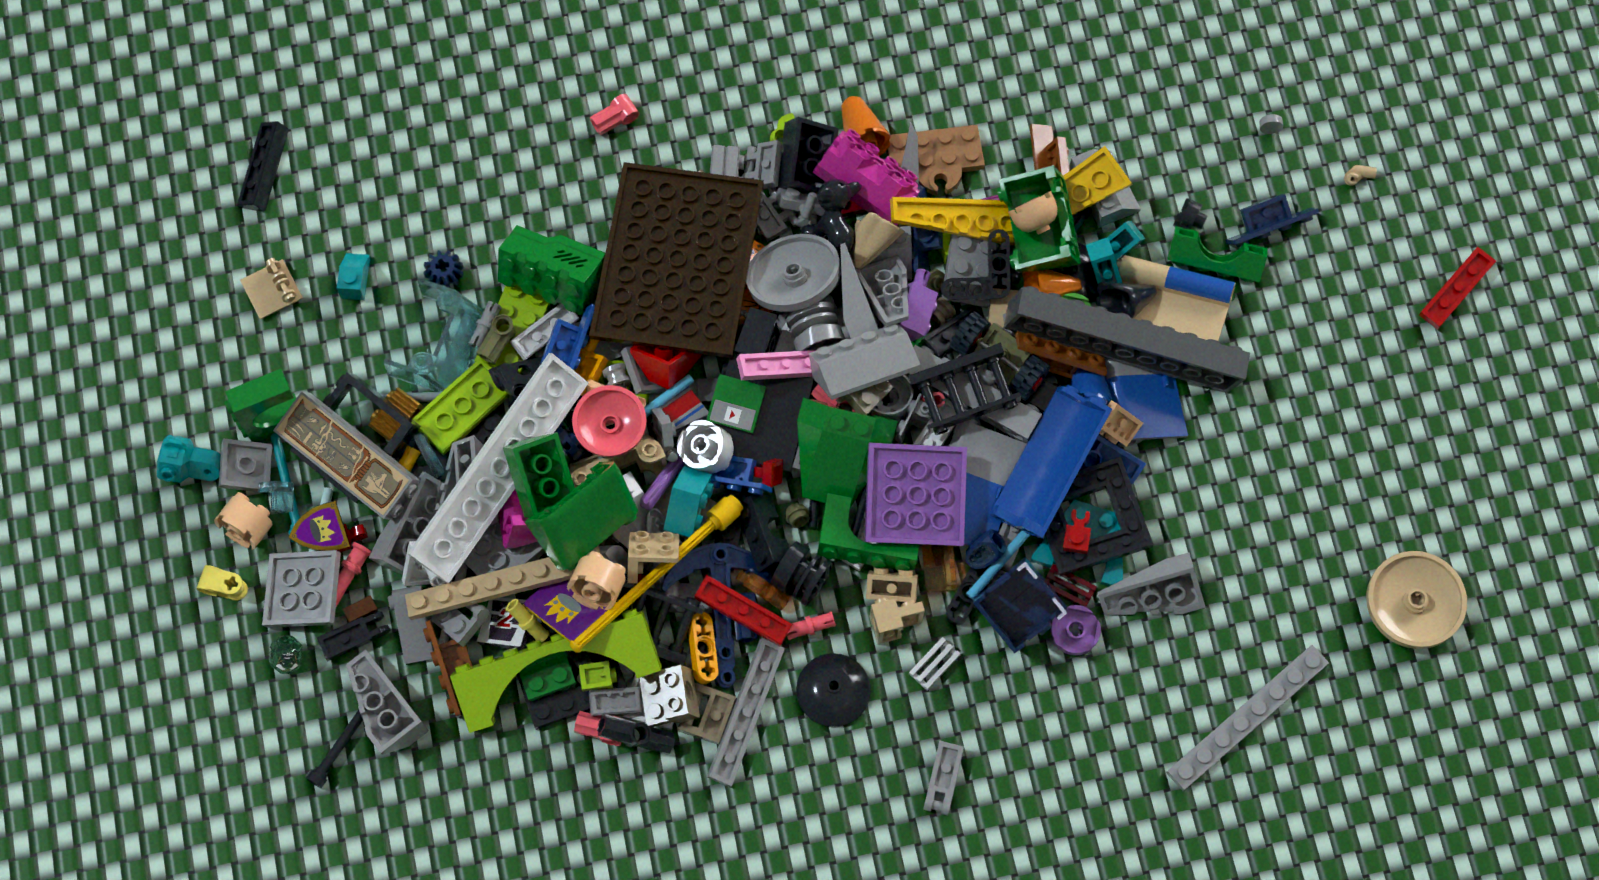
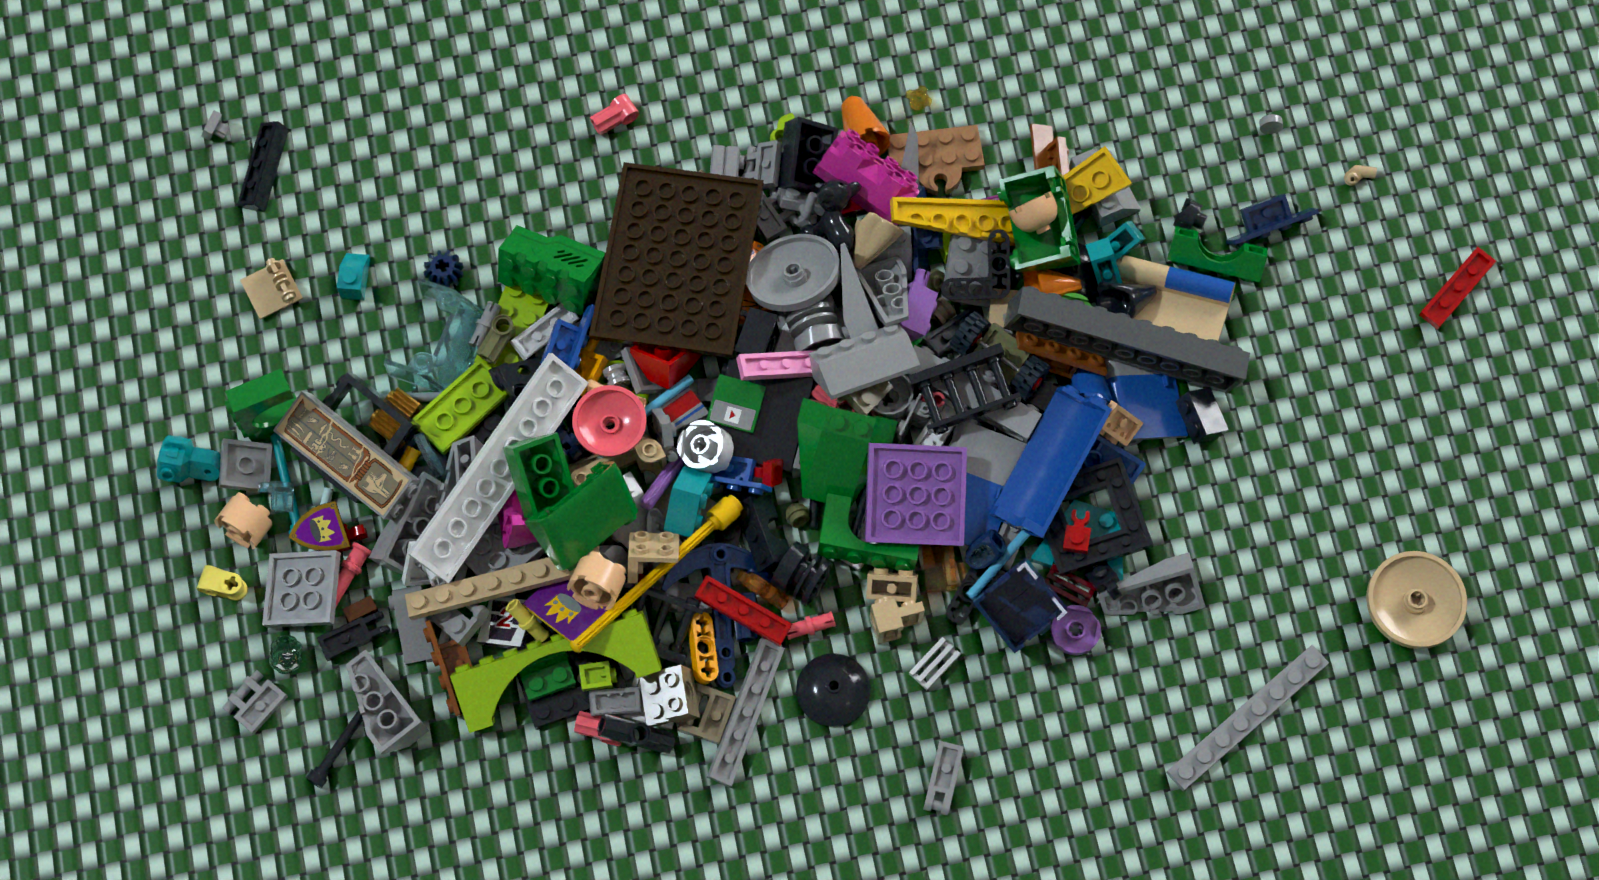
(214, 126): none -> light grey tile
(259, 706): none -> light grey plate
(916, 104): none -> clear yellow plate
(1104, 578): none -> black plate
(1201, 415): none -> black brick

